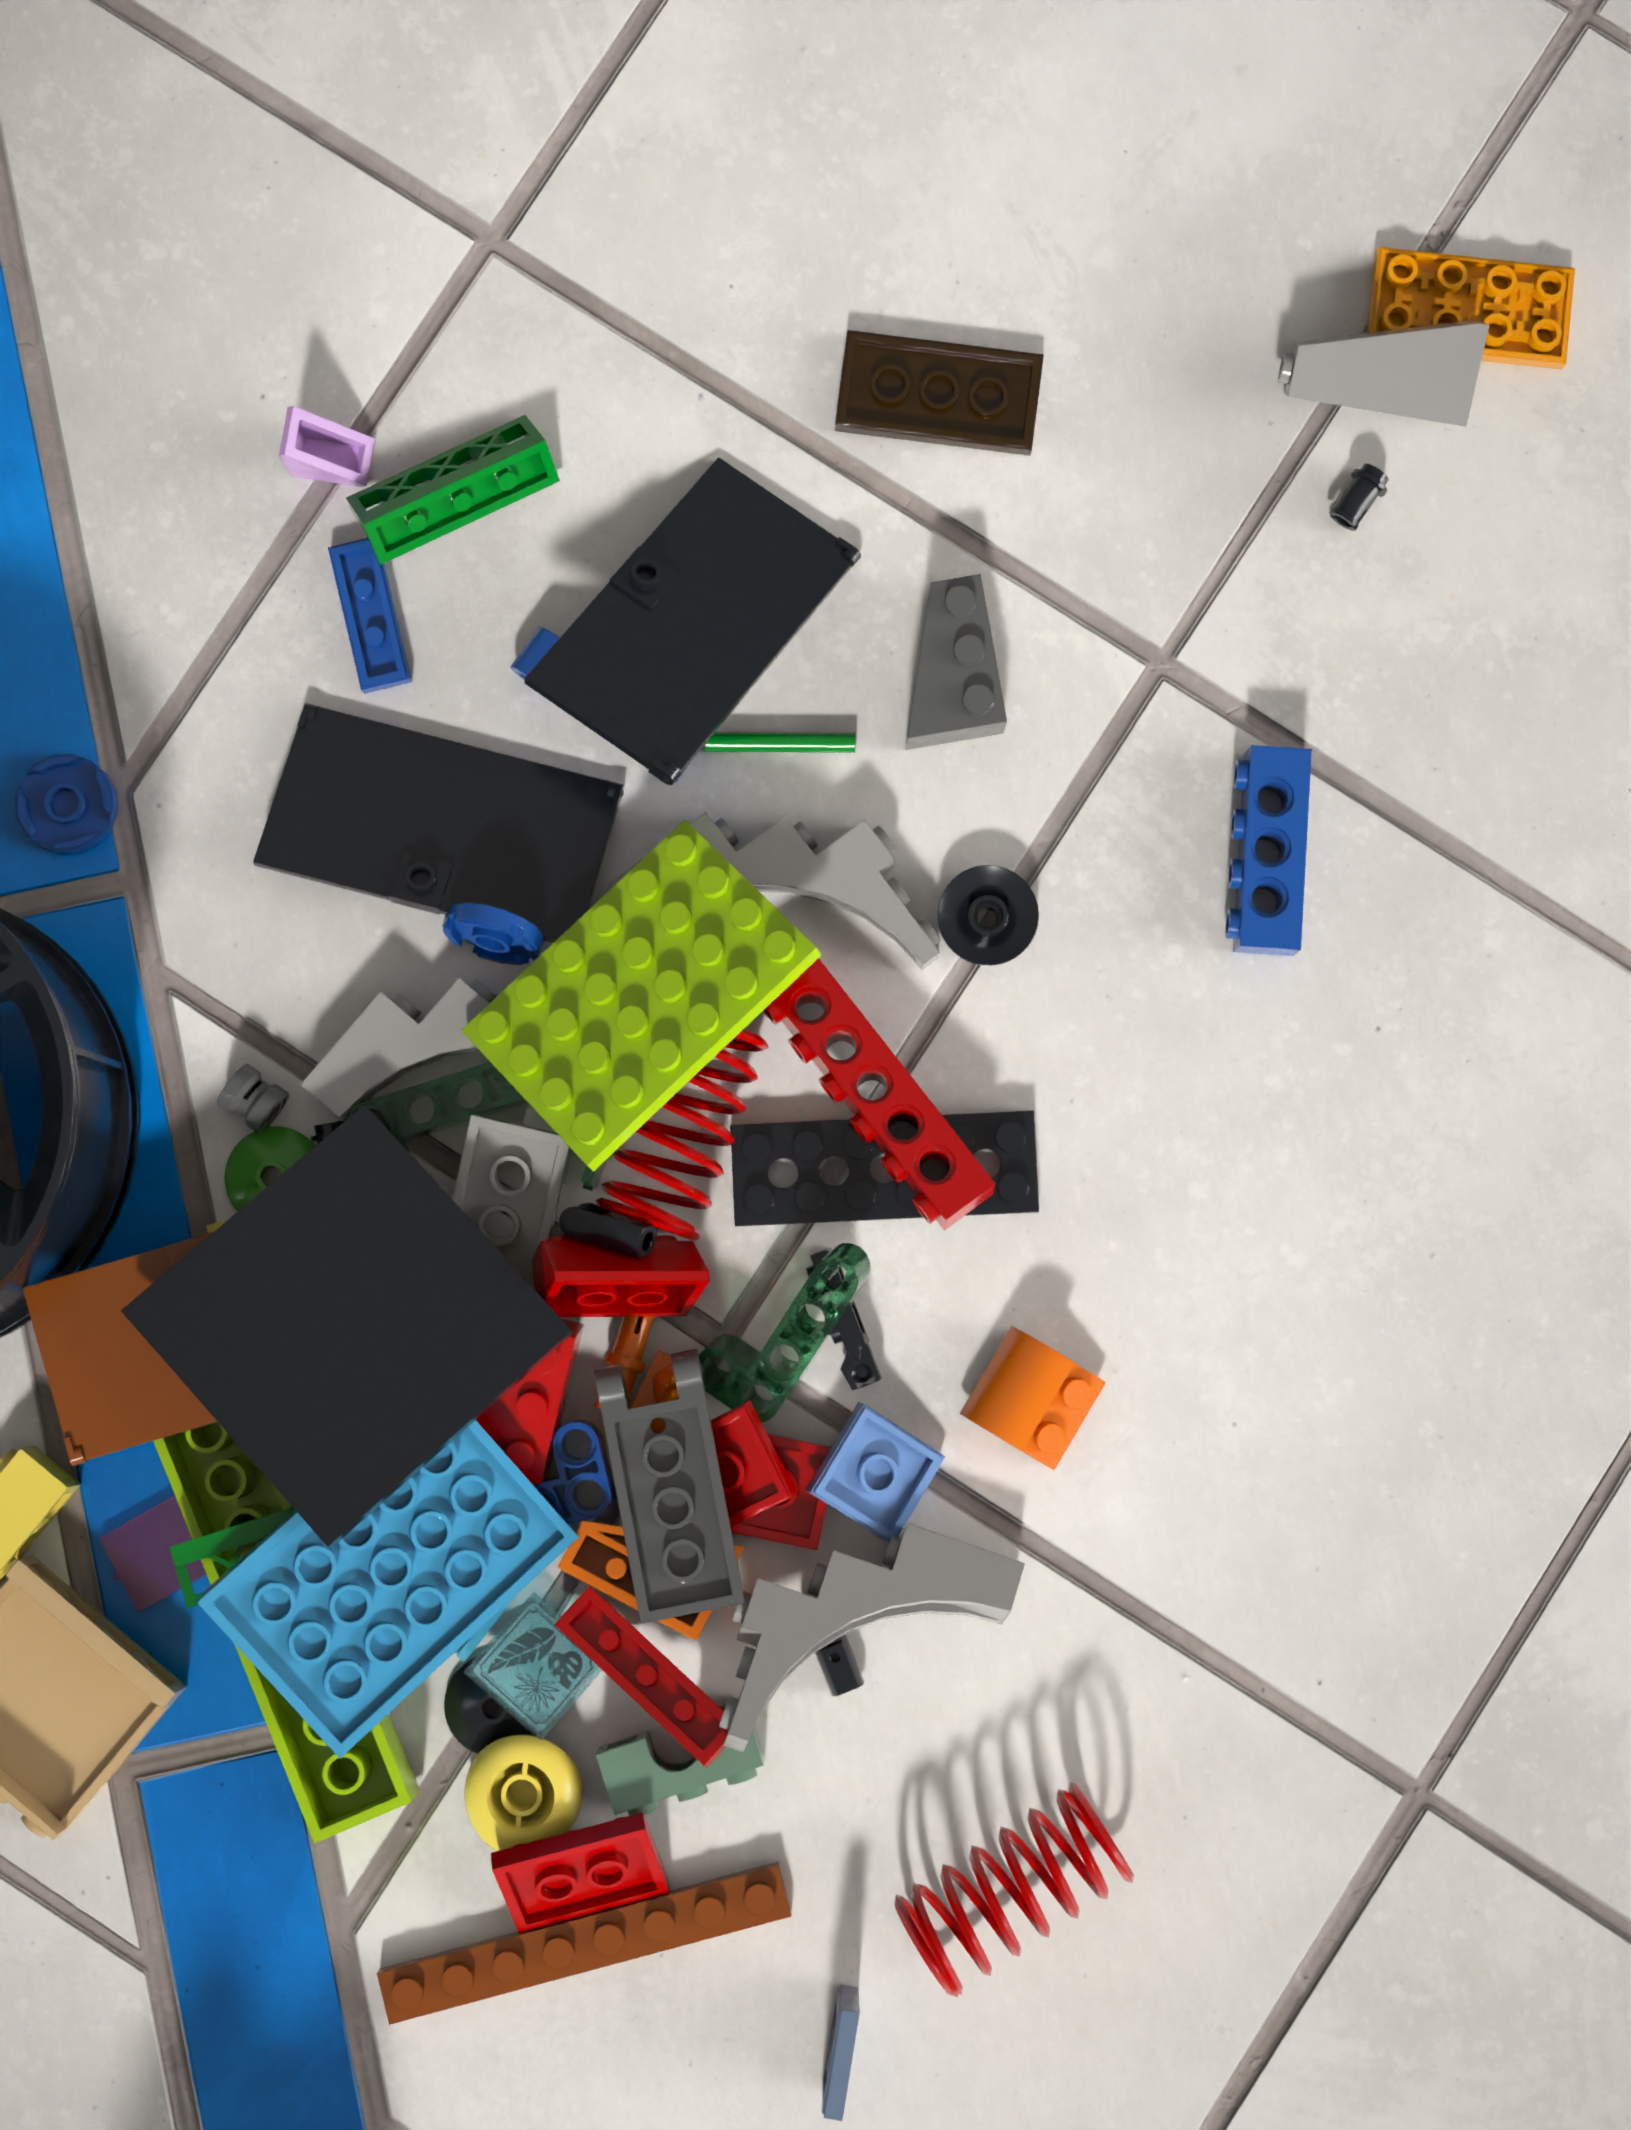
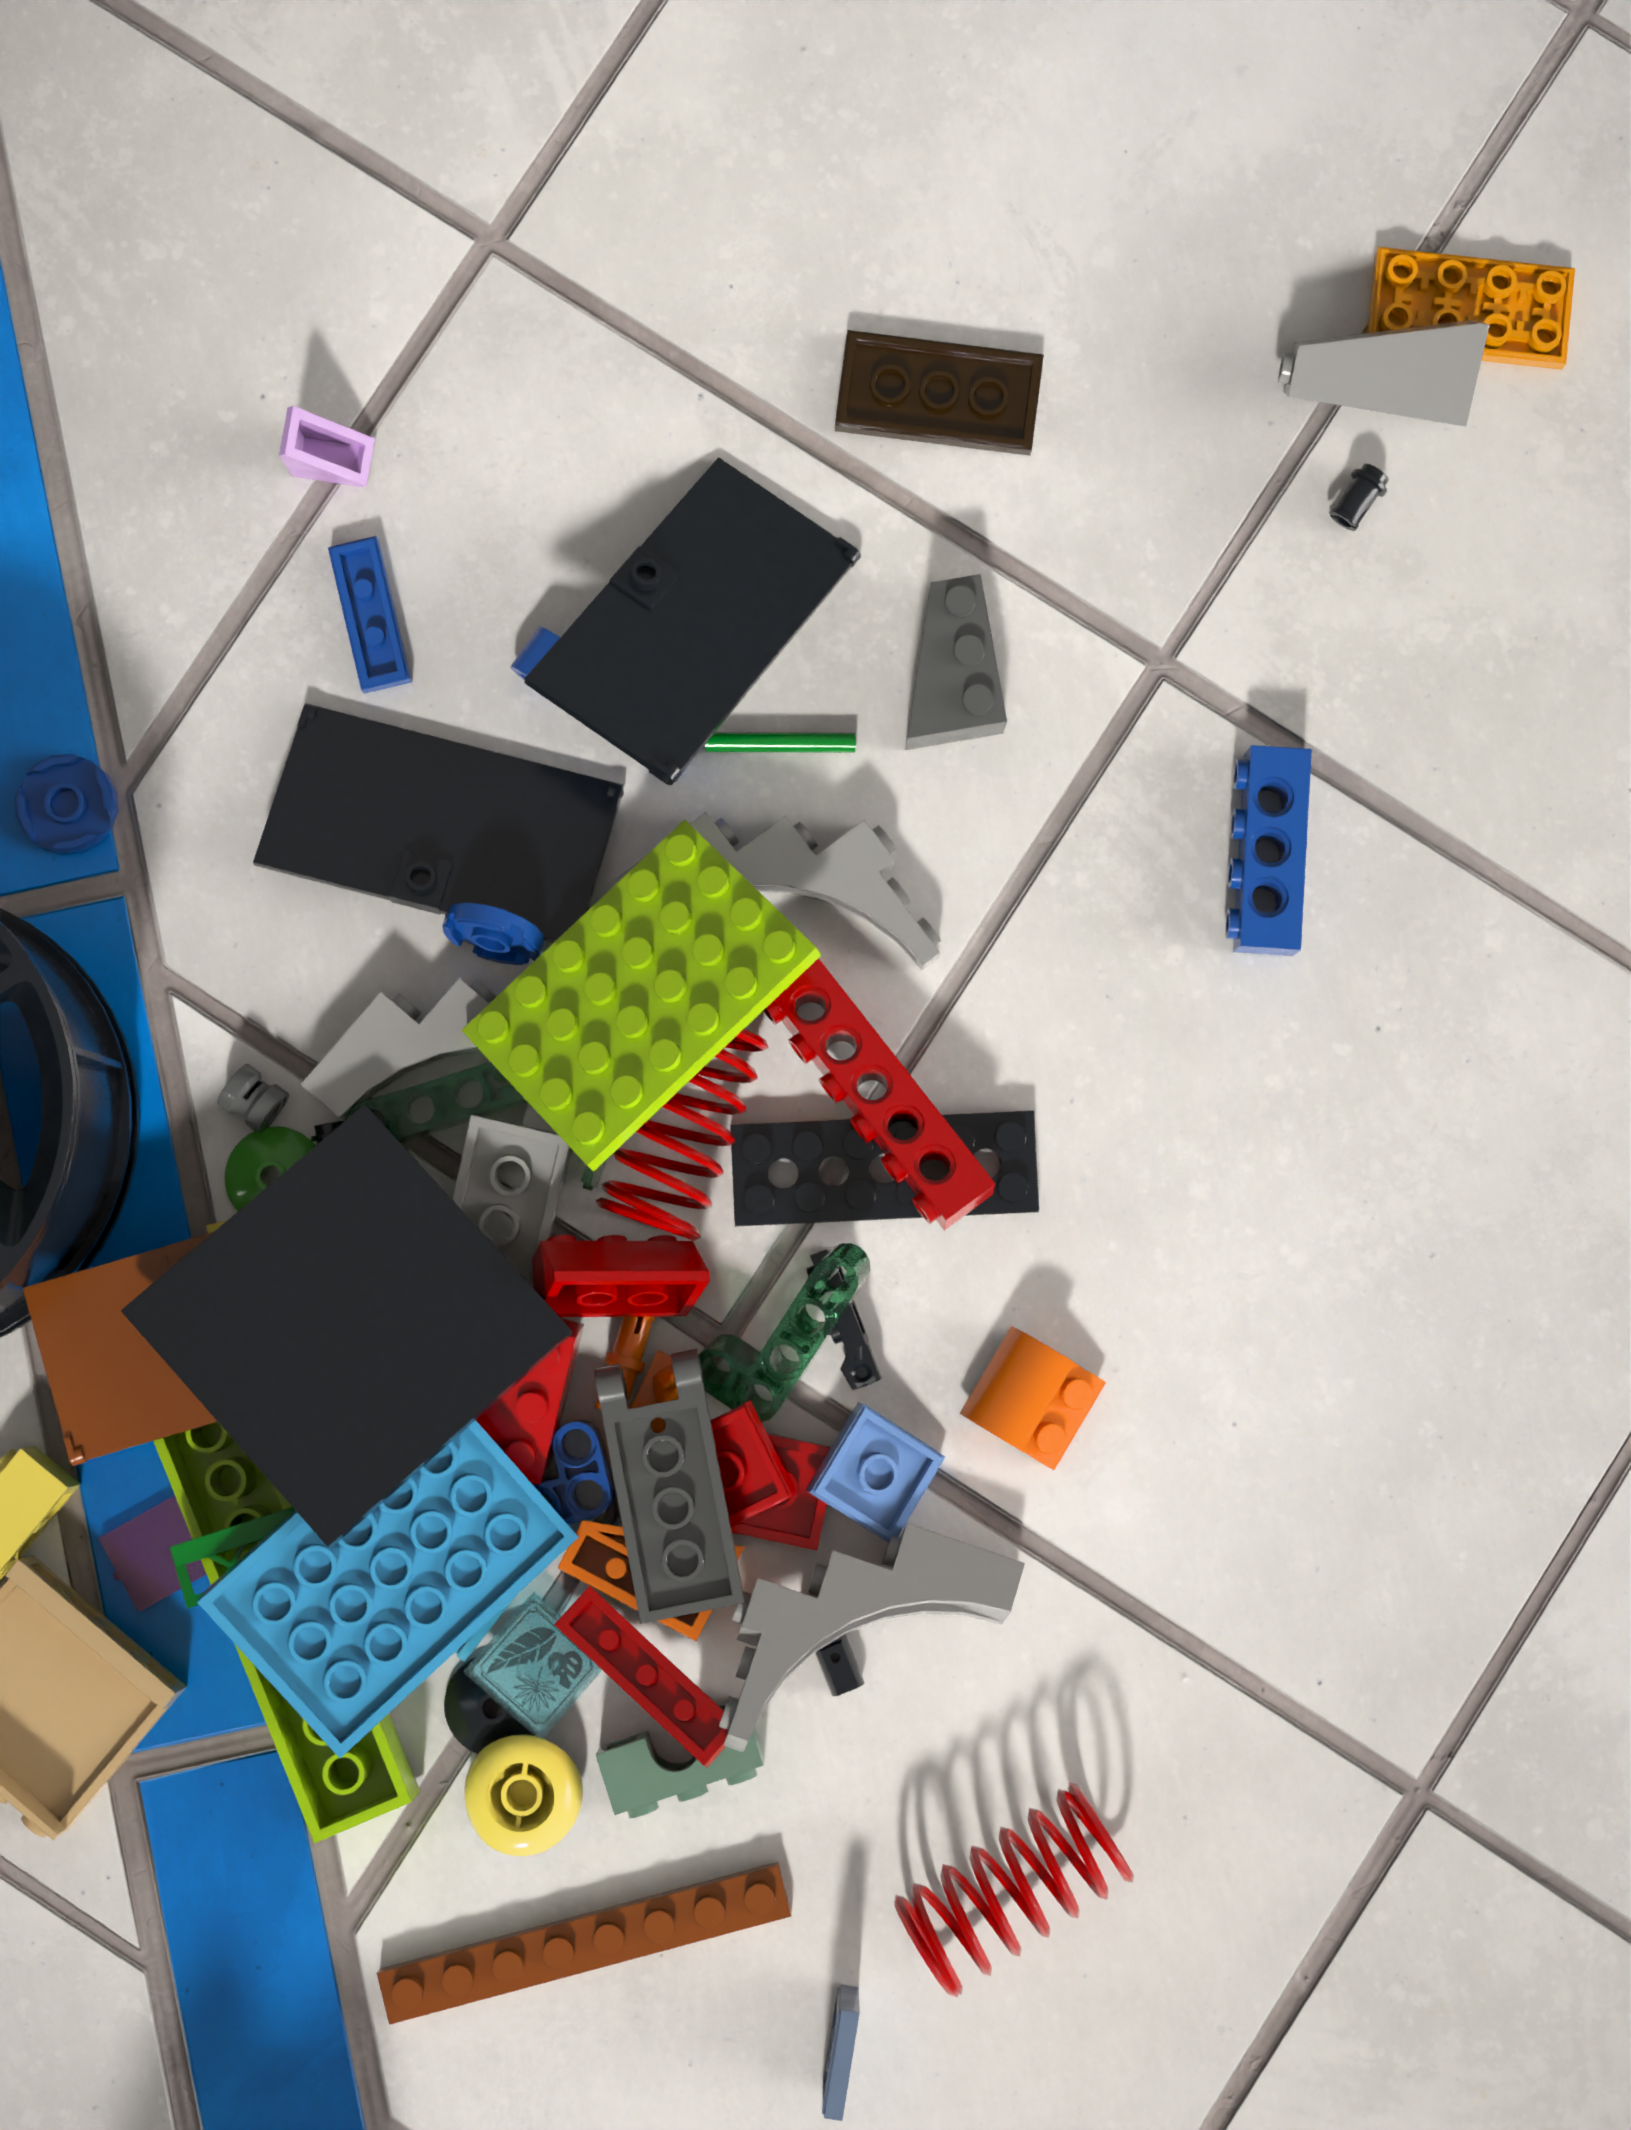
(457, 491): green fence -> none
(580, 1873): red plate -> none
(608, 1230): black bar -> none
(995, 890): black dish -> none

